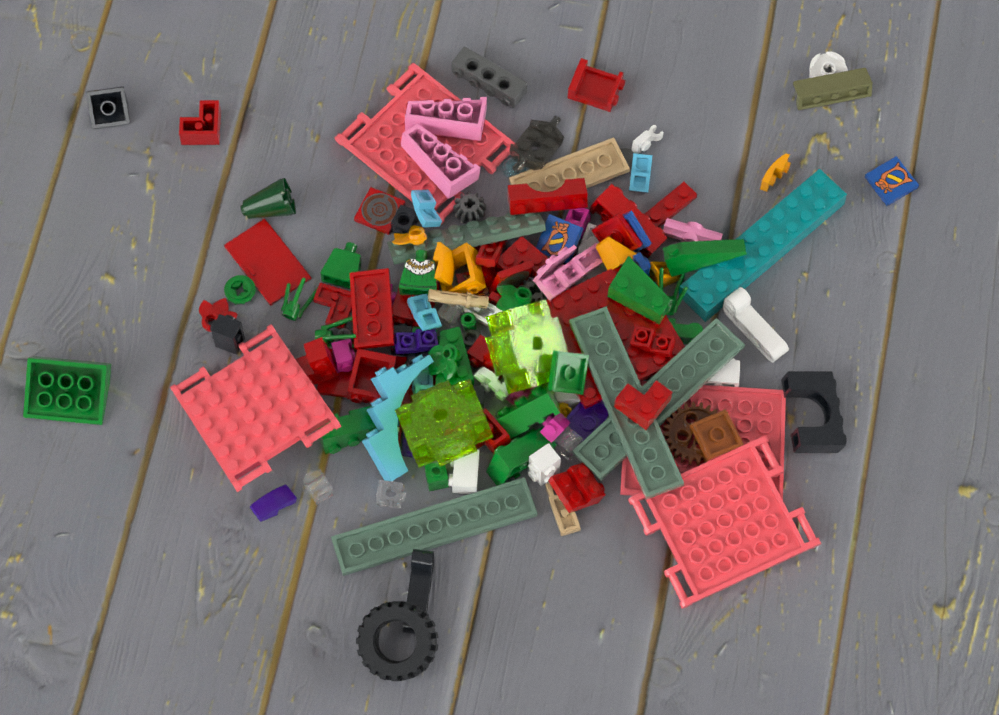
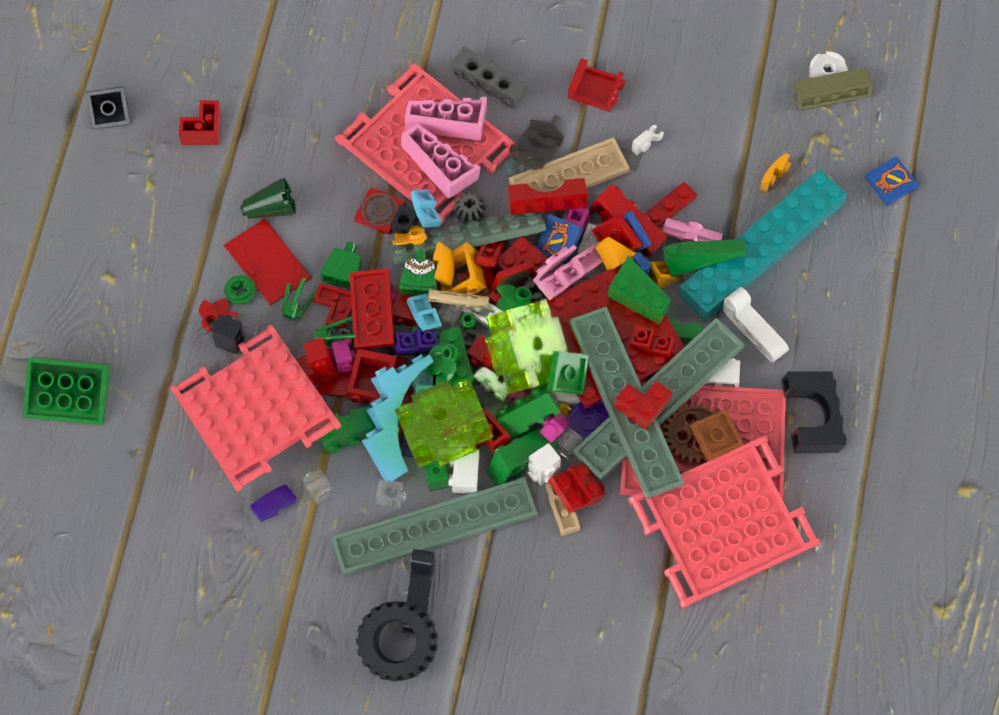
(640, 173): medium azure slope -> none
(674, 303): green plant -> none

